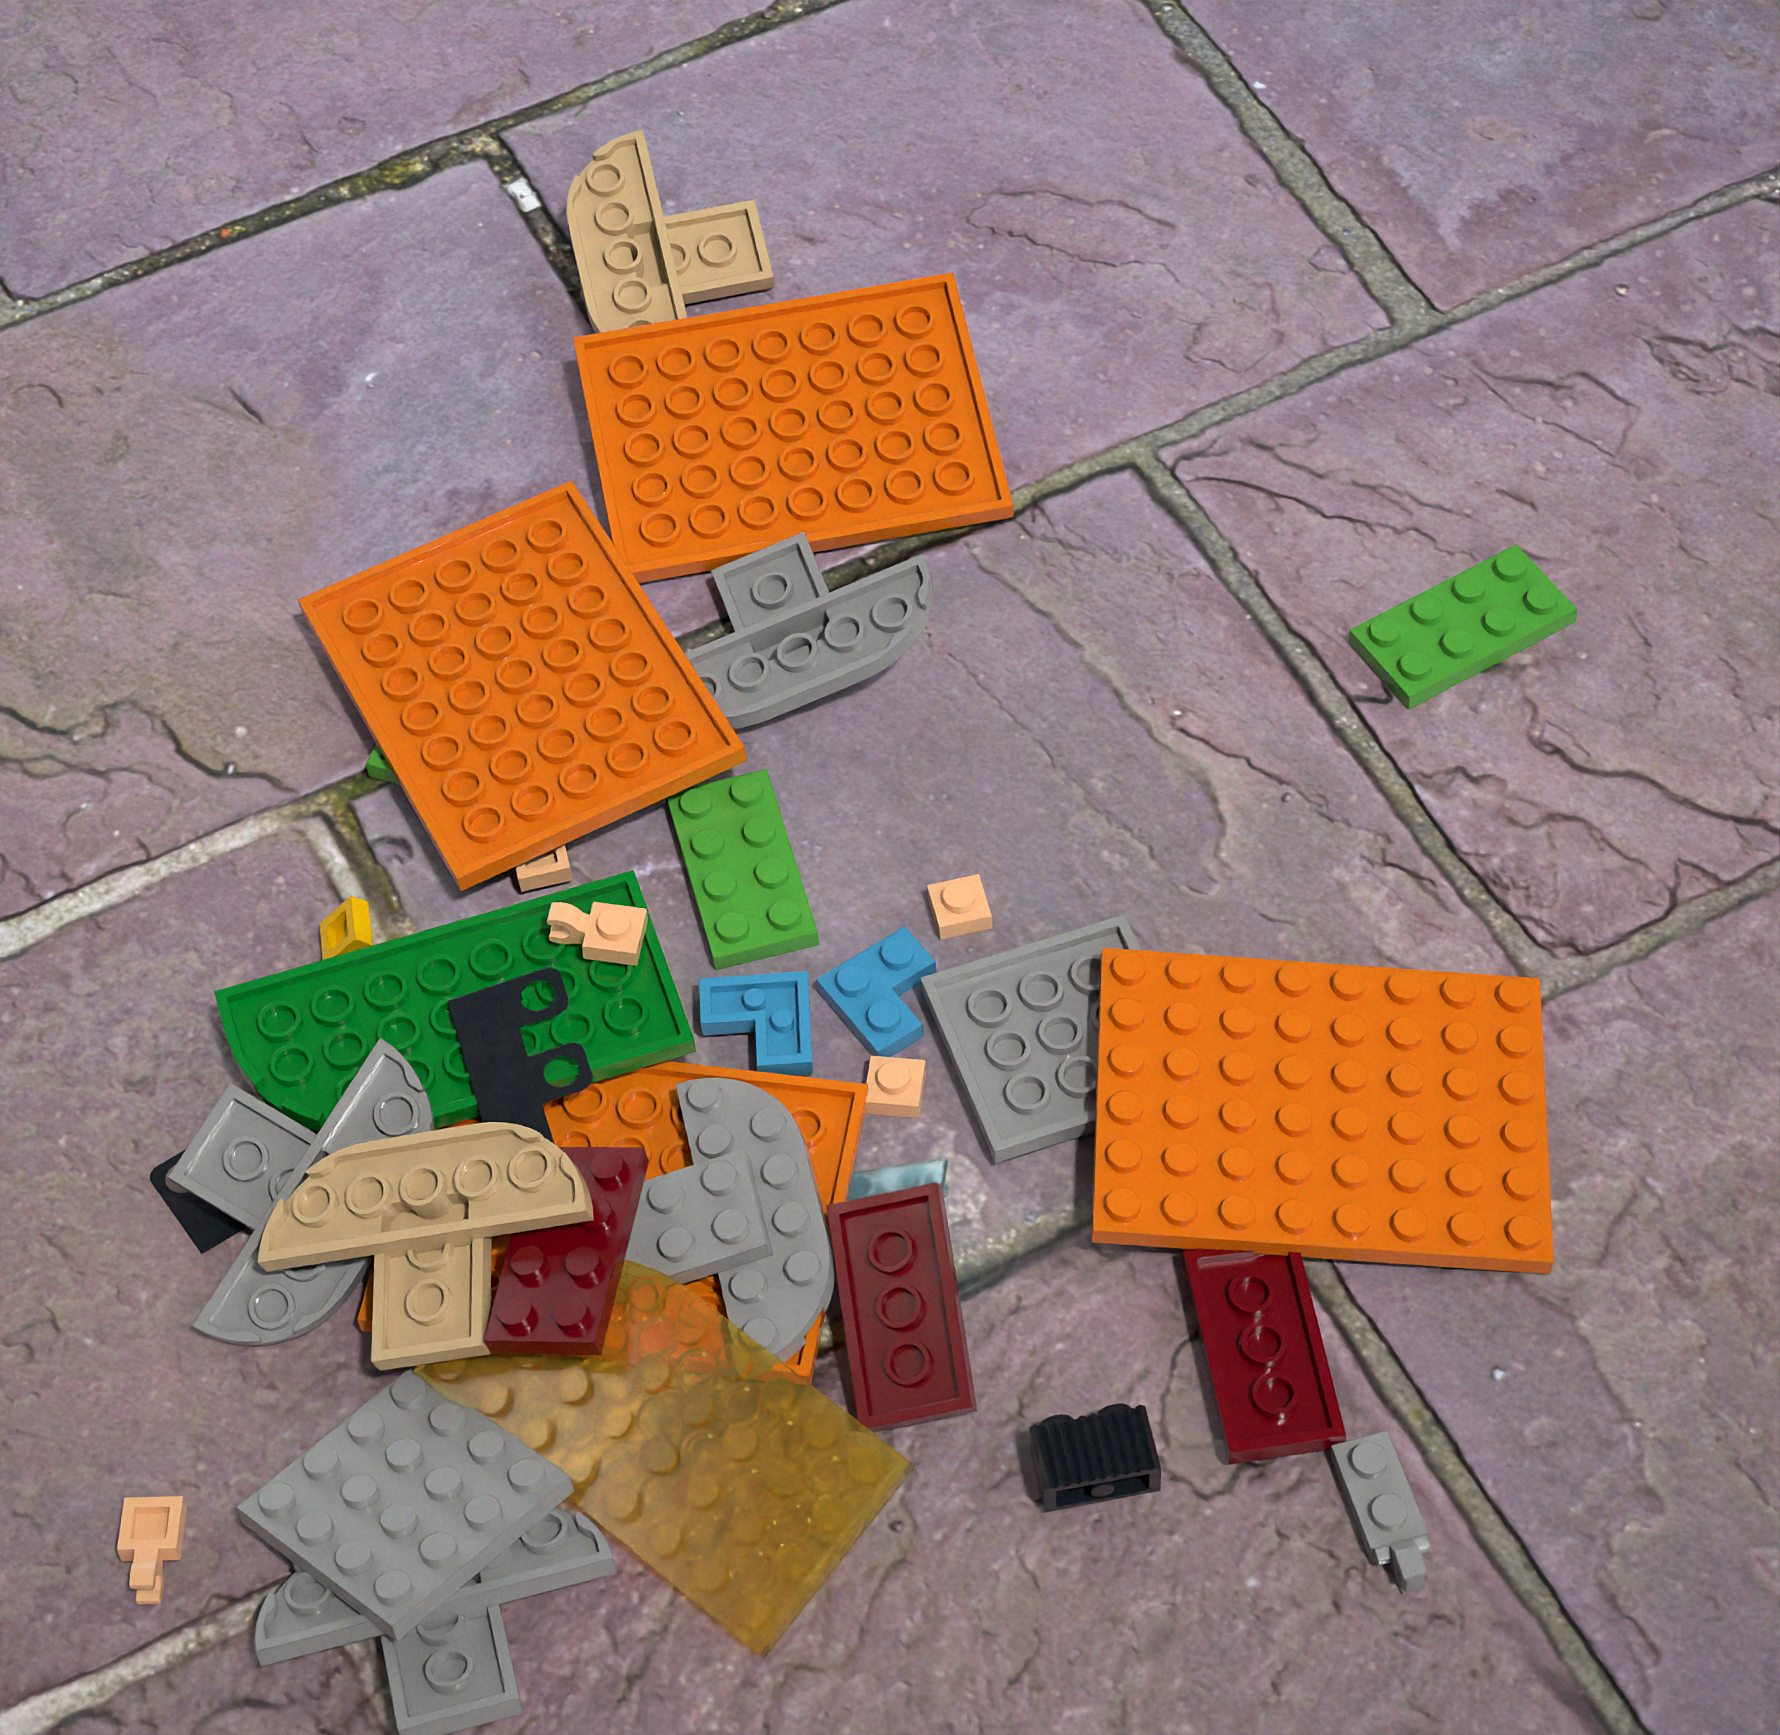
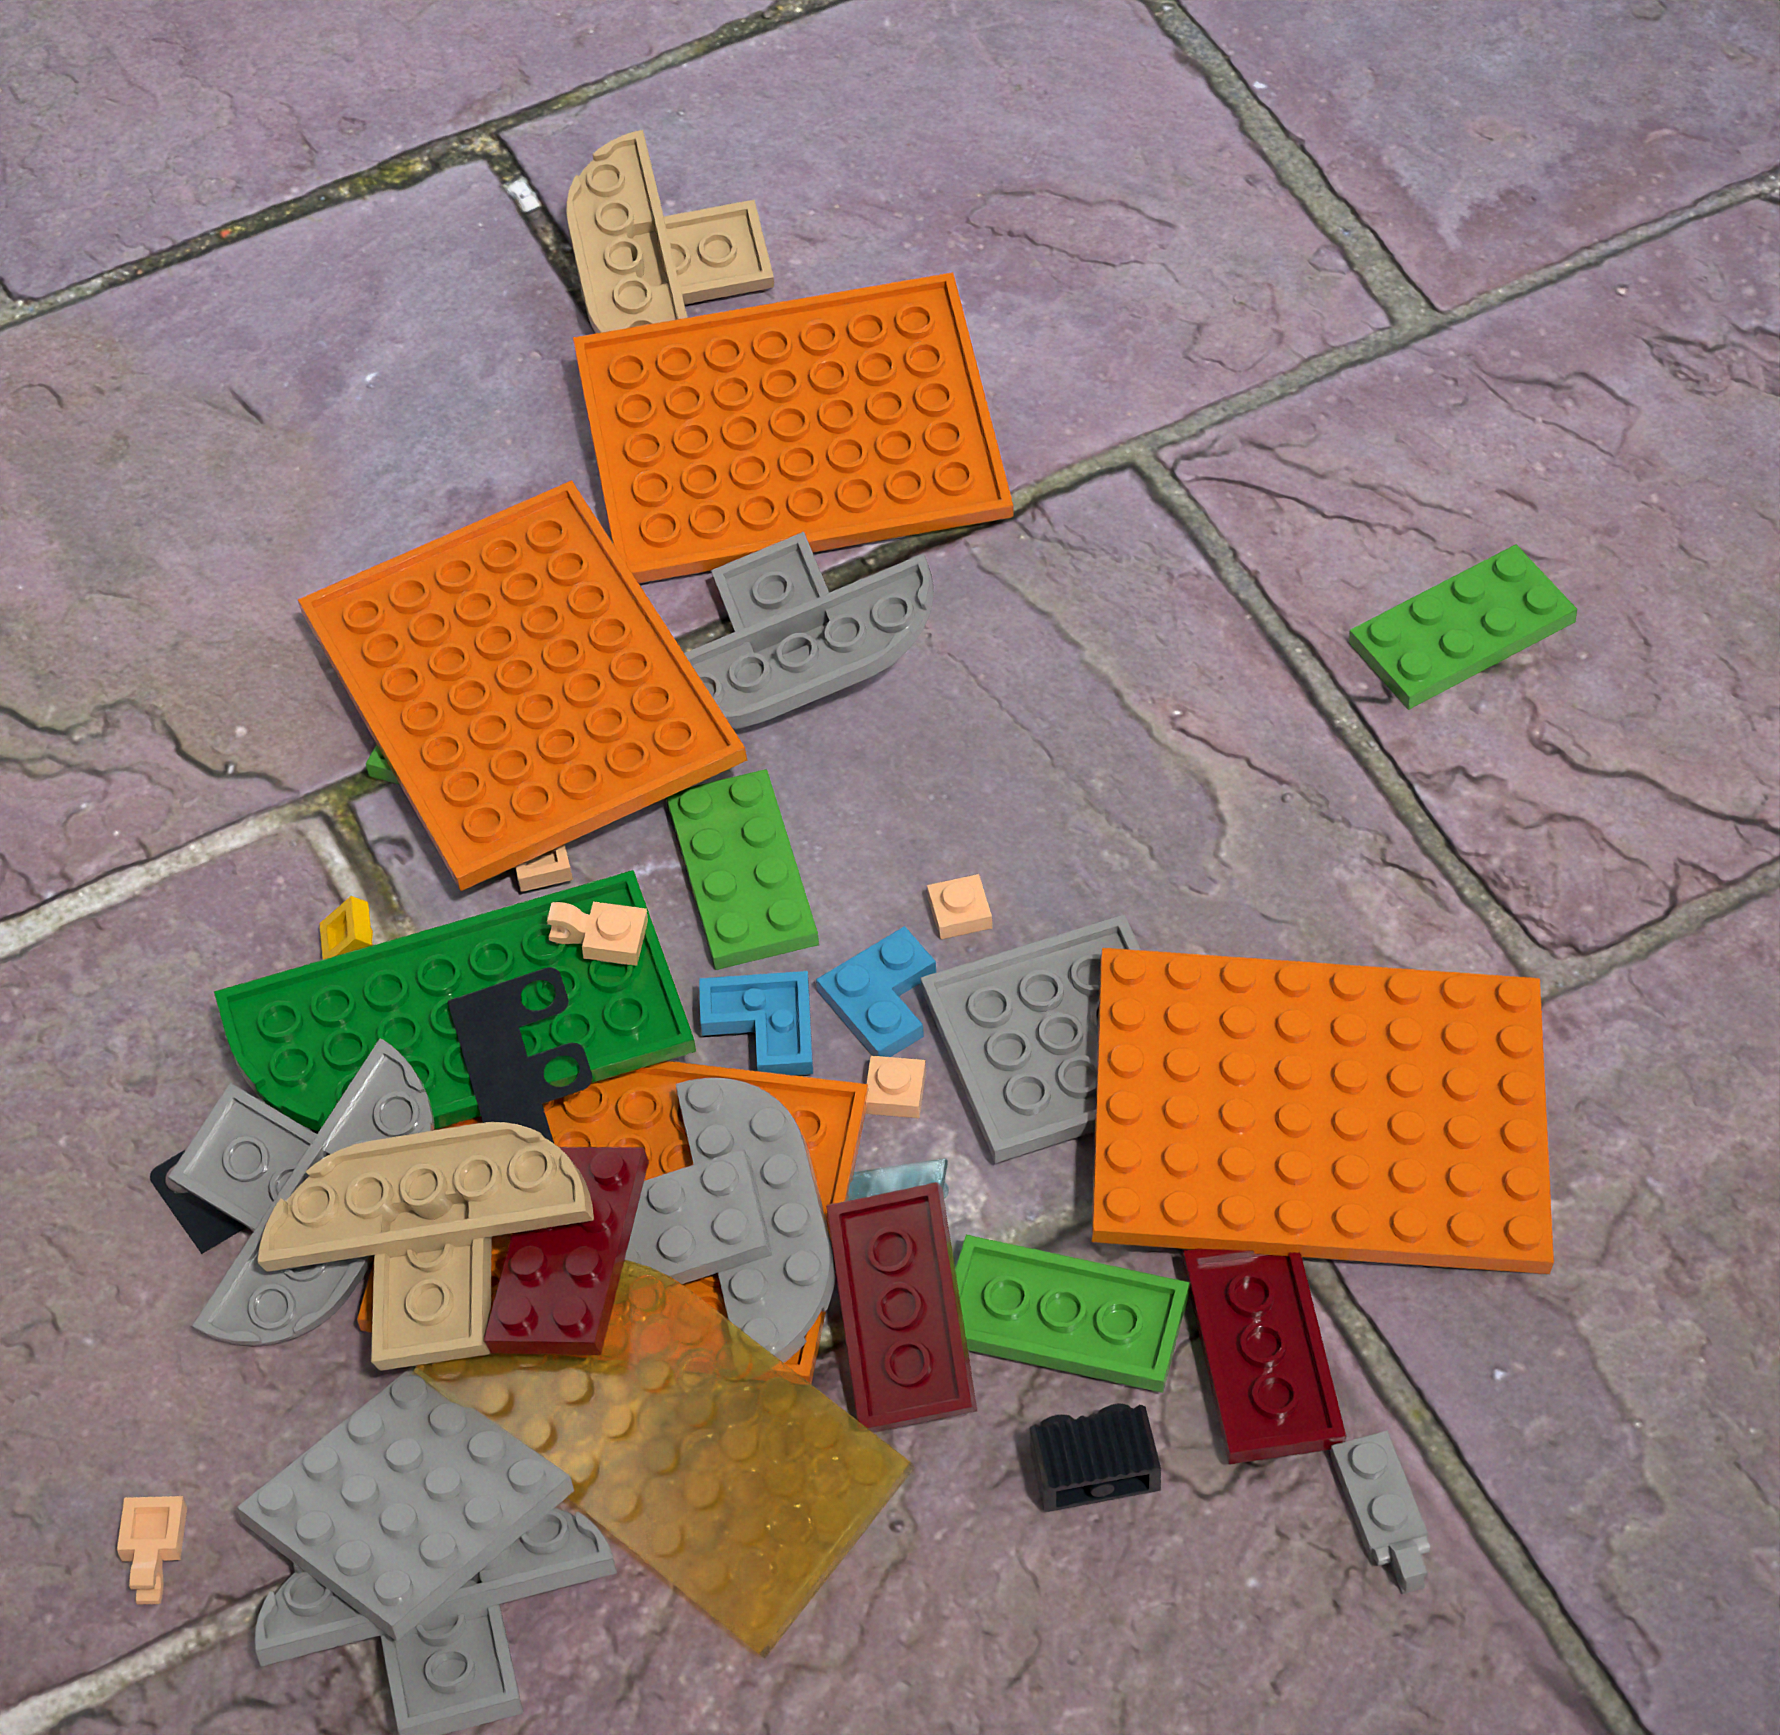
(1069, 1312): none -> bright green plate

